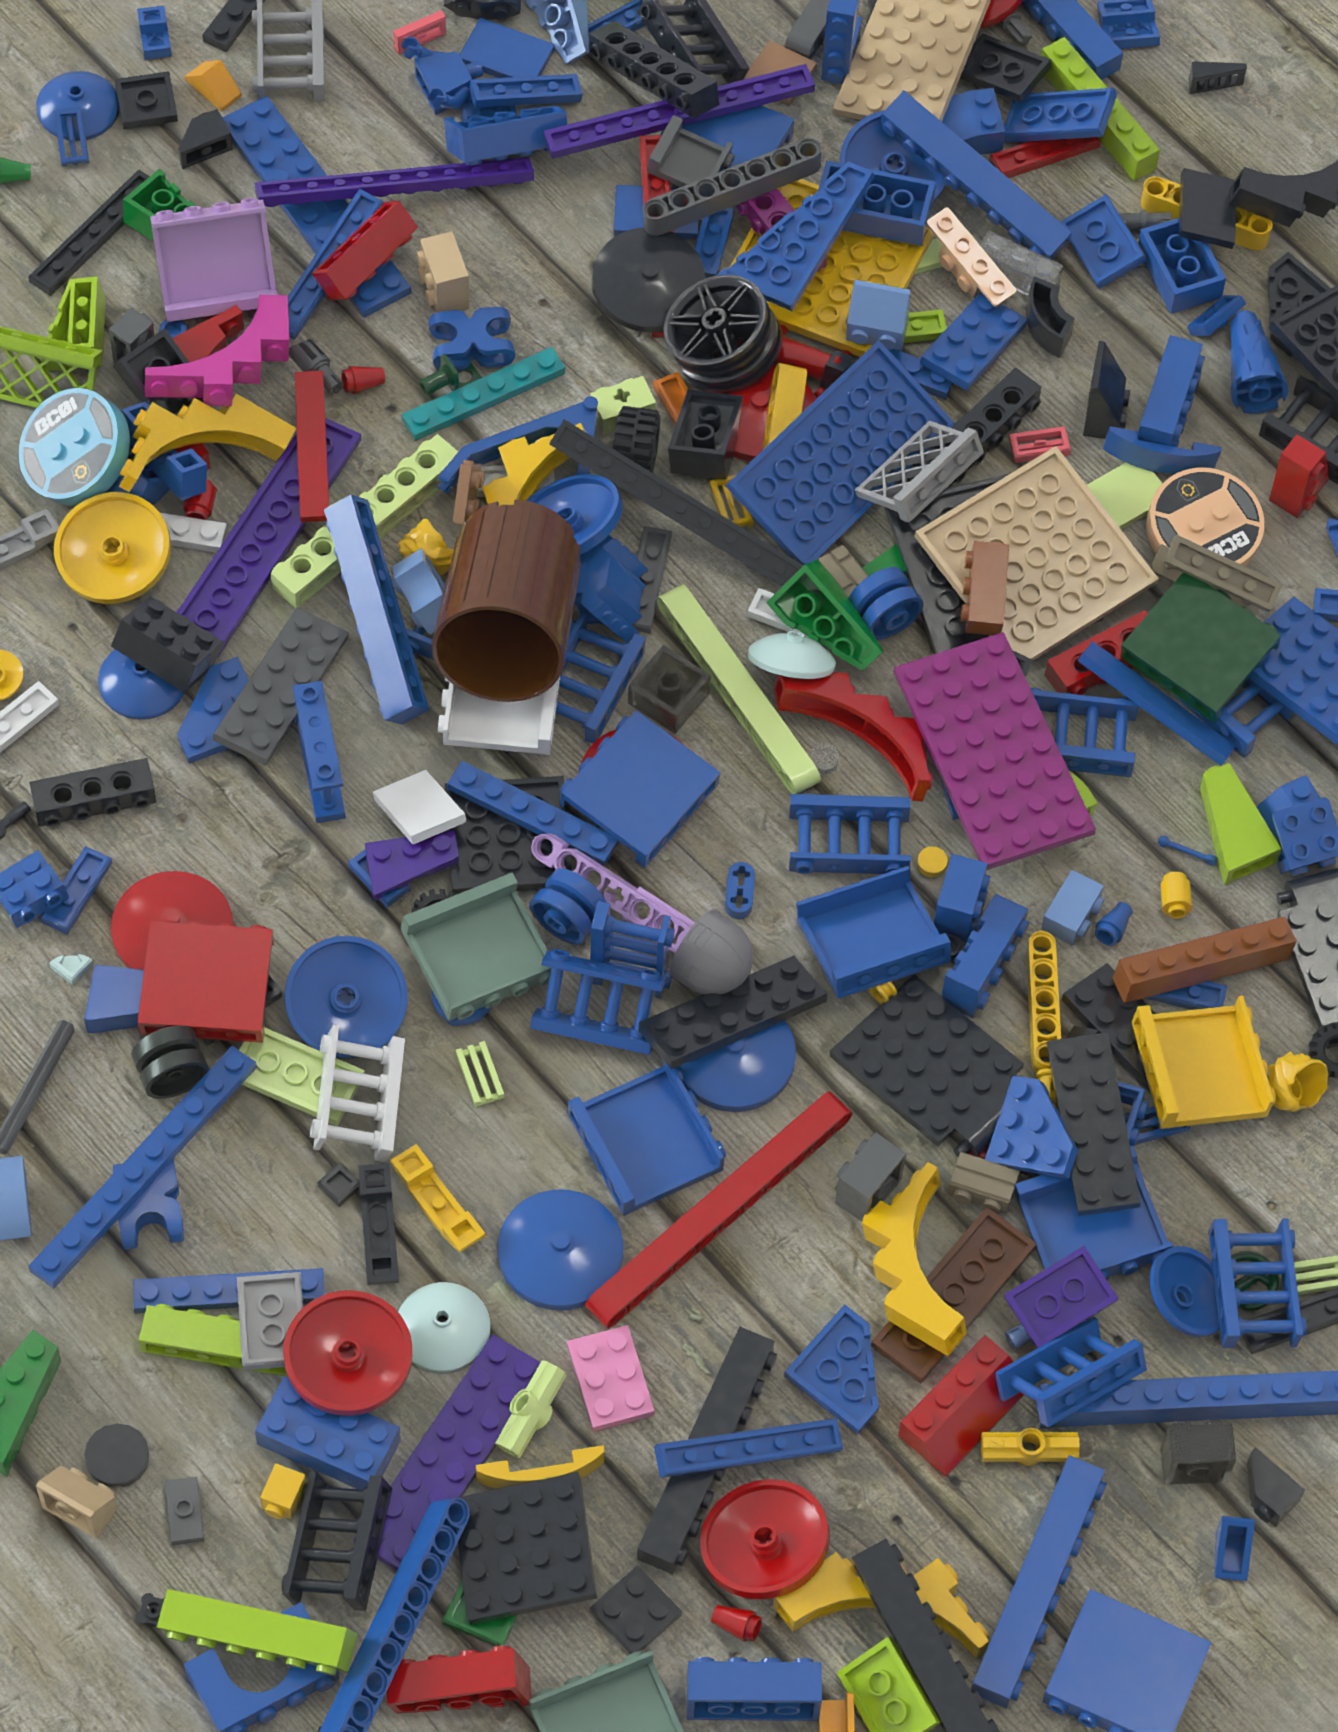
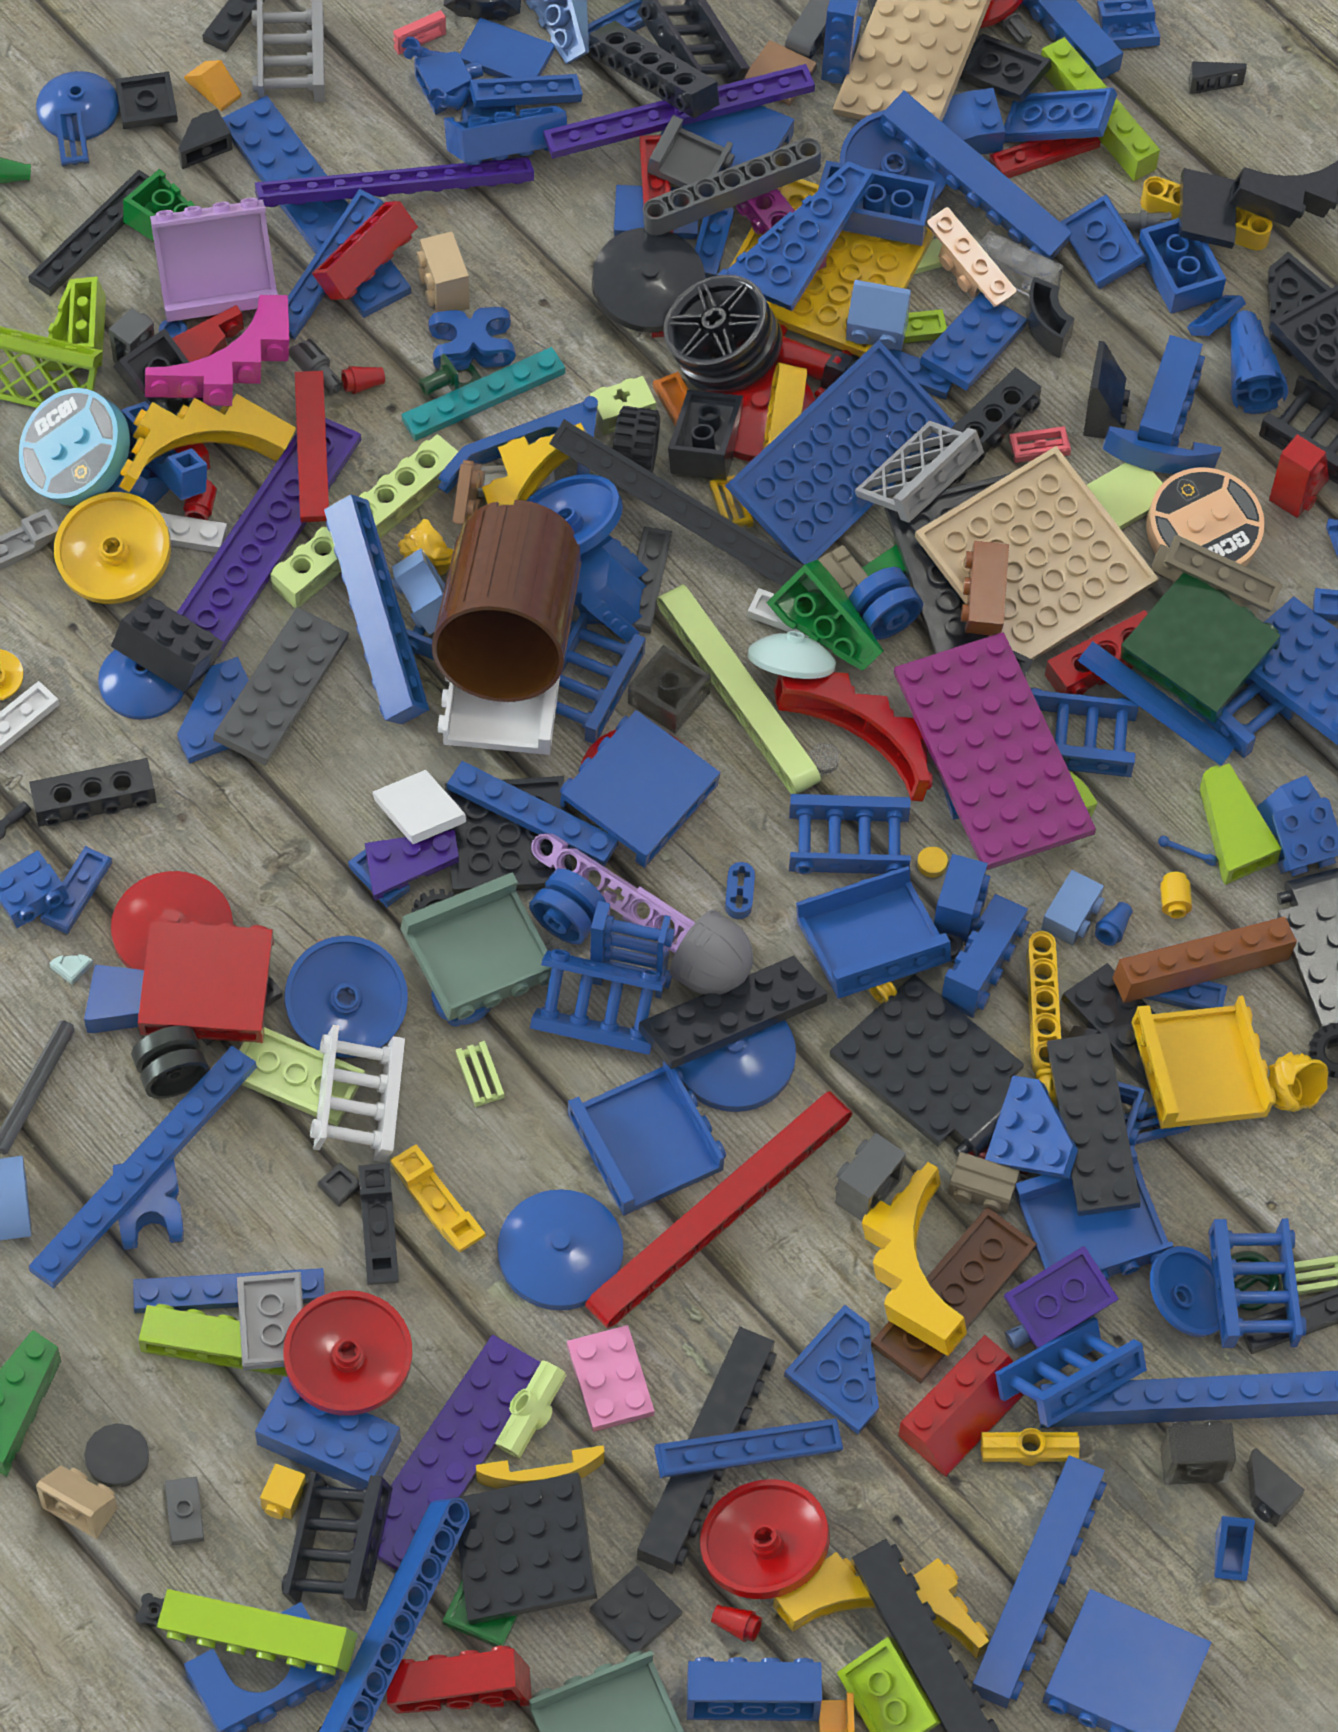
(154, 32): blue slope -> none
(319, 752): blue fence -> none
(448, 1344): light aqua dish -> none

